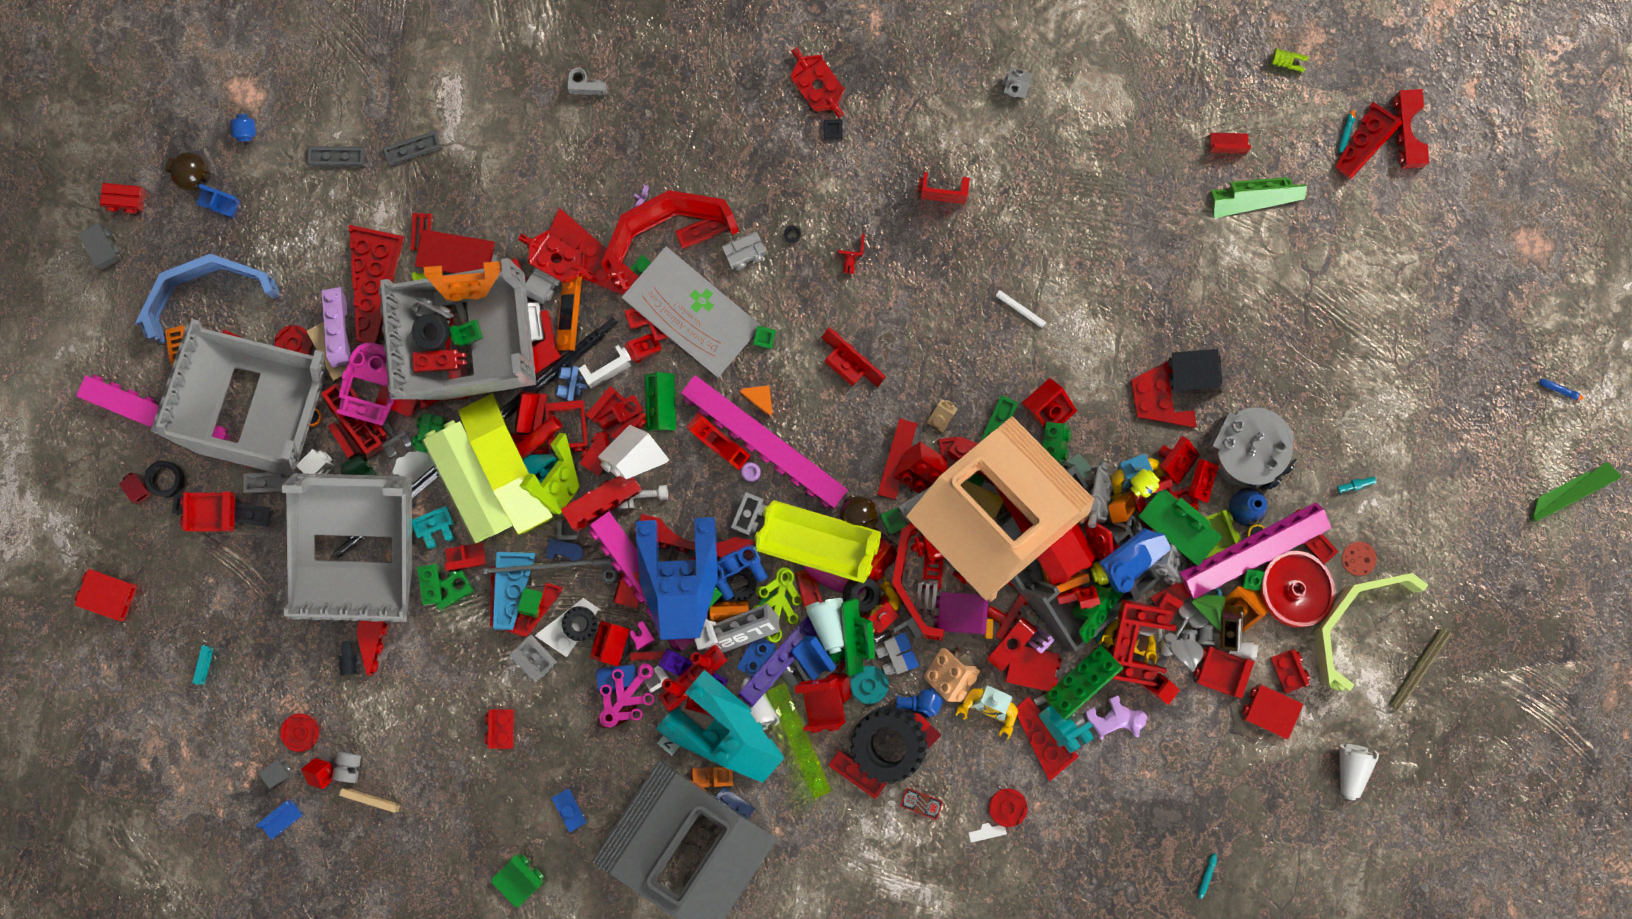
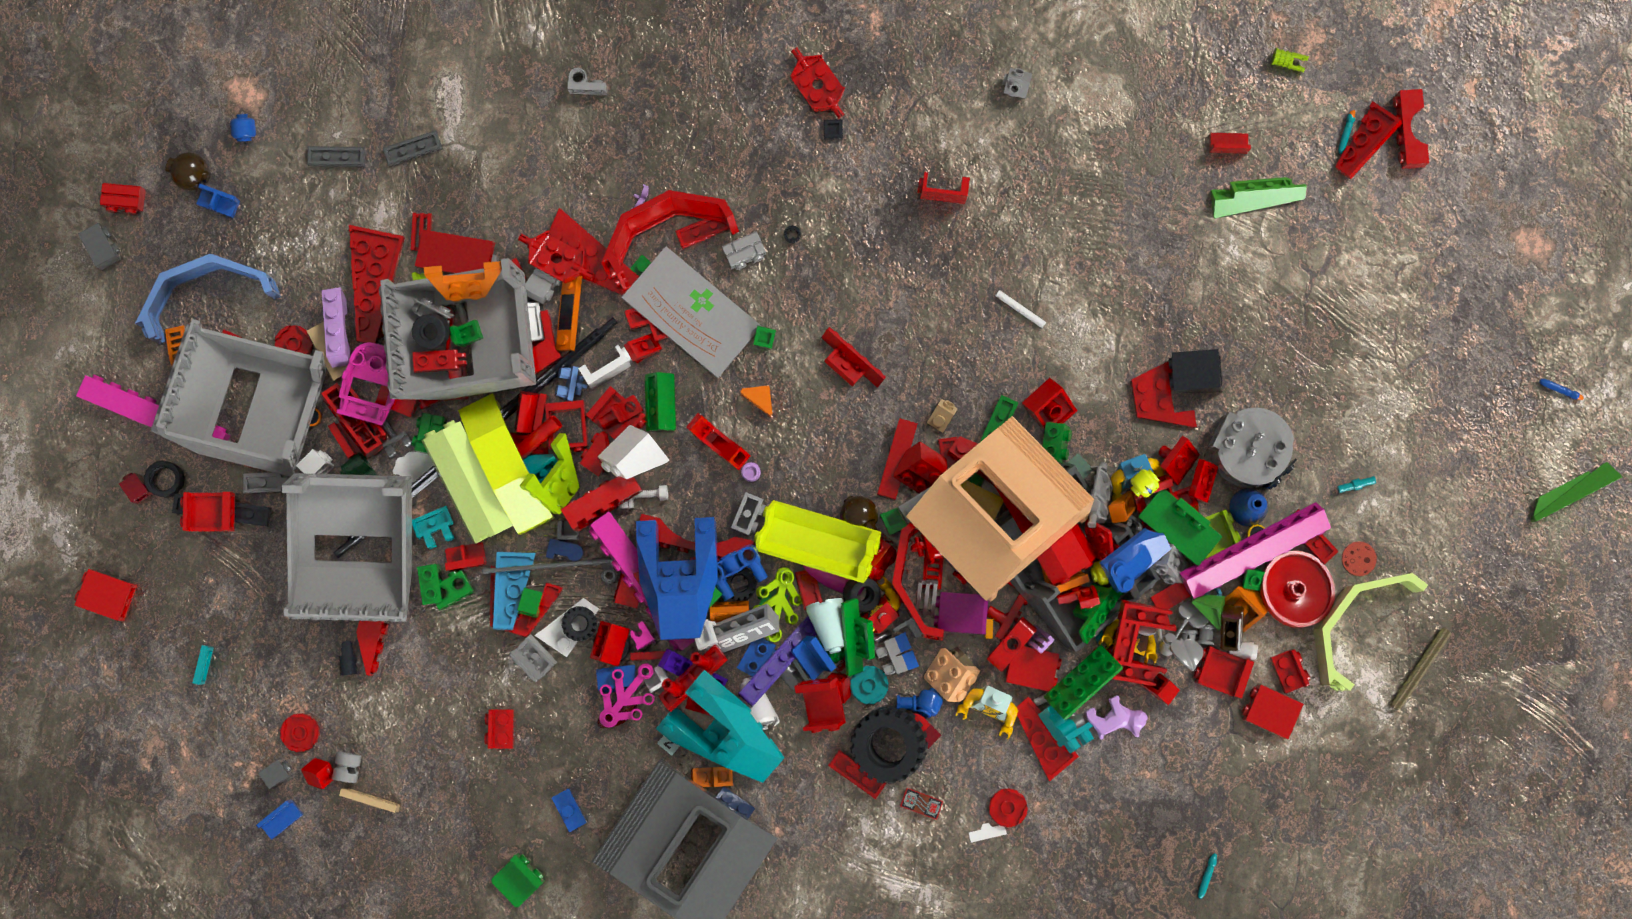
(764, 442): dark pink brick -> none
(799, 741): clear neon green arch -> none
(850, 257): red bracket -> none
(1171, 603): red panel -> none
(1355, 769): white cone -> none

